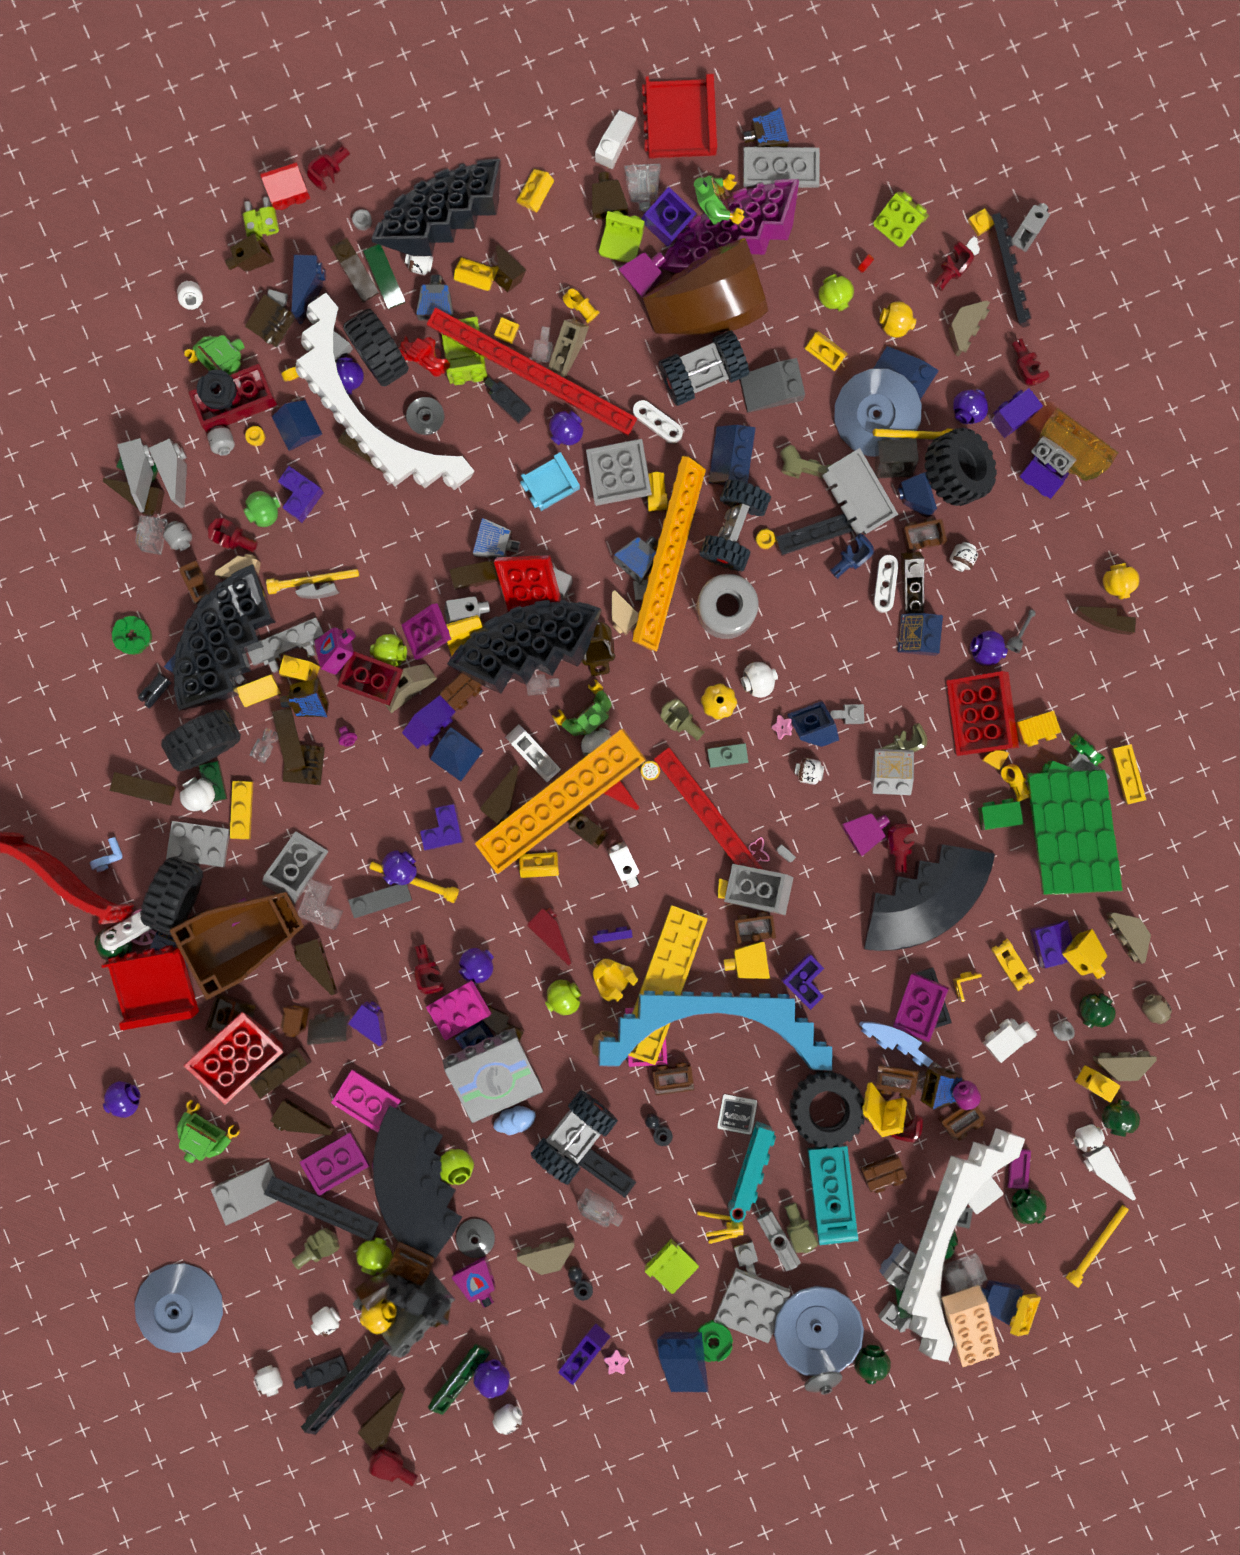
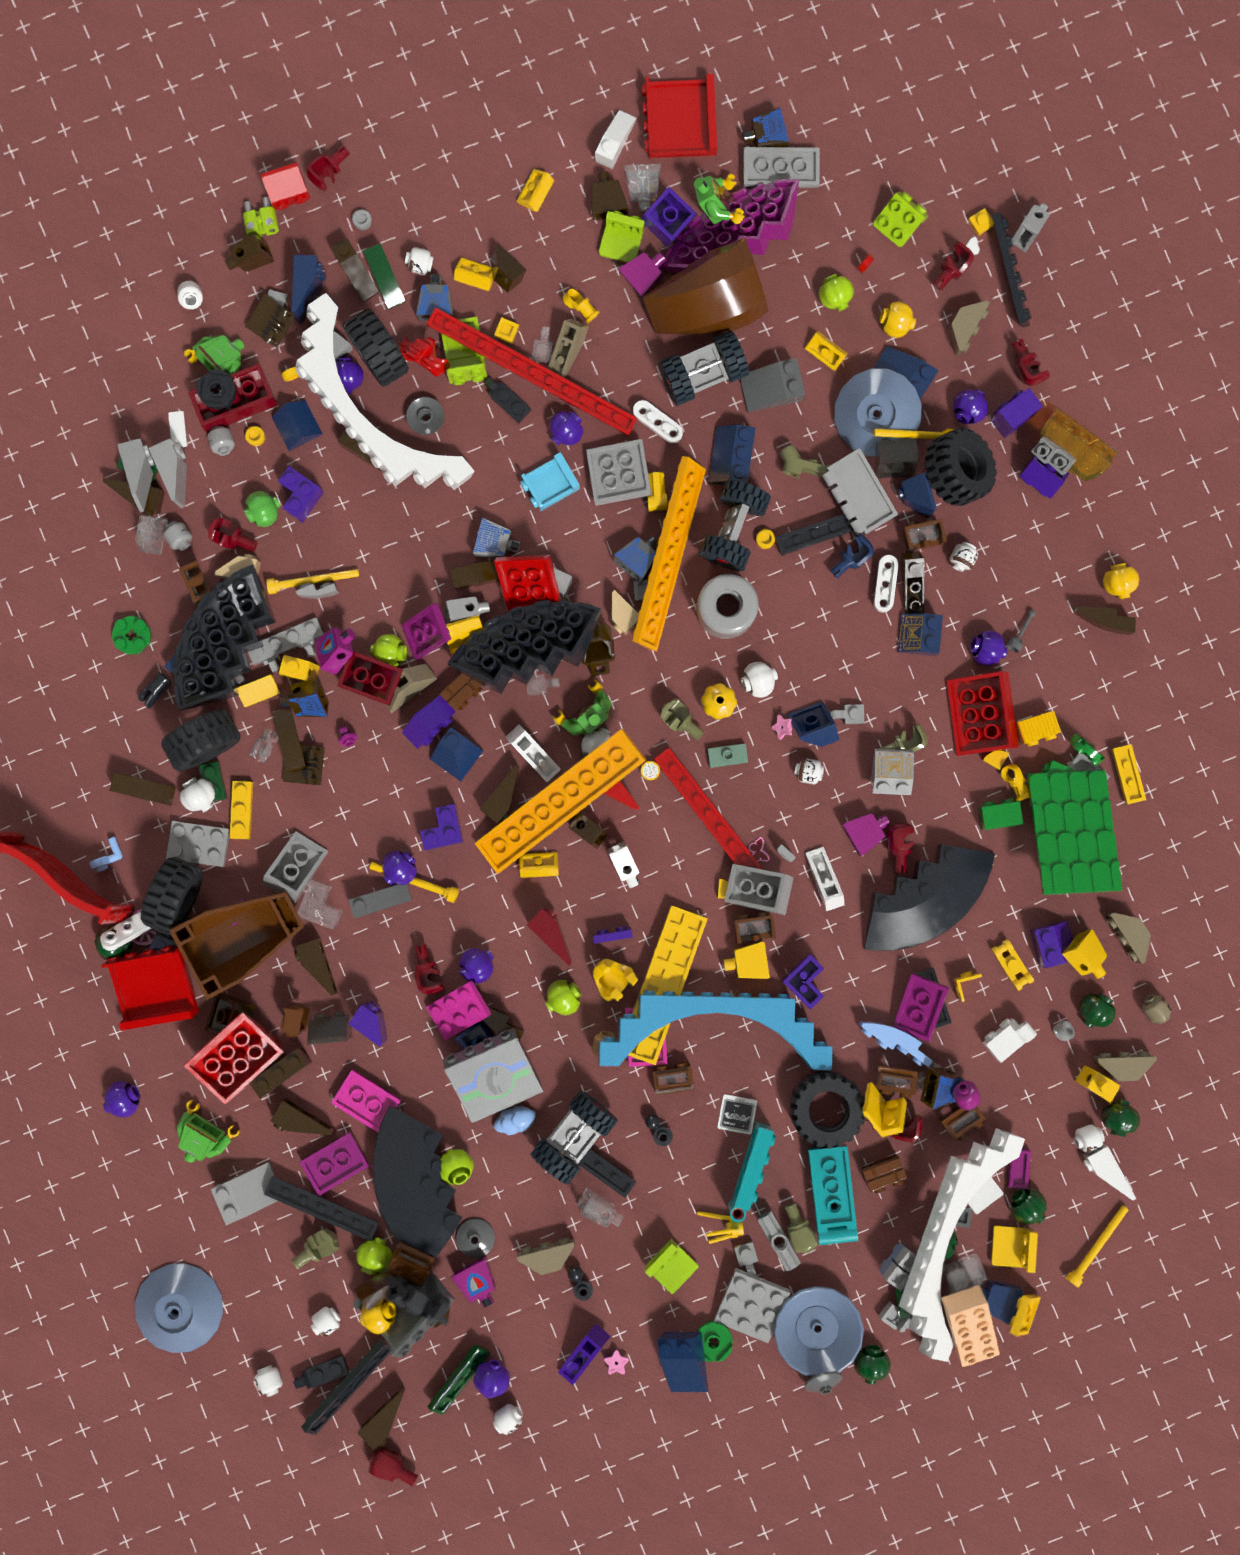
(177, 428): none -> white sticker
(440, 207): black brick -> none
(825, 879): none -> white slope
(1014, 1247): none -> yellow bracket

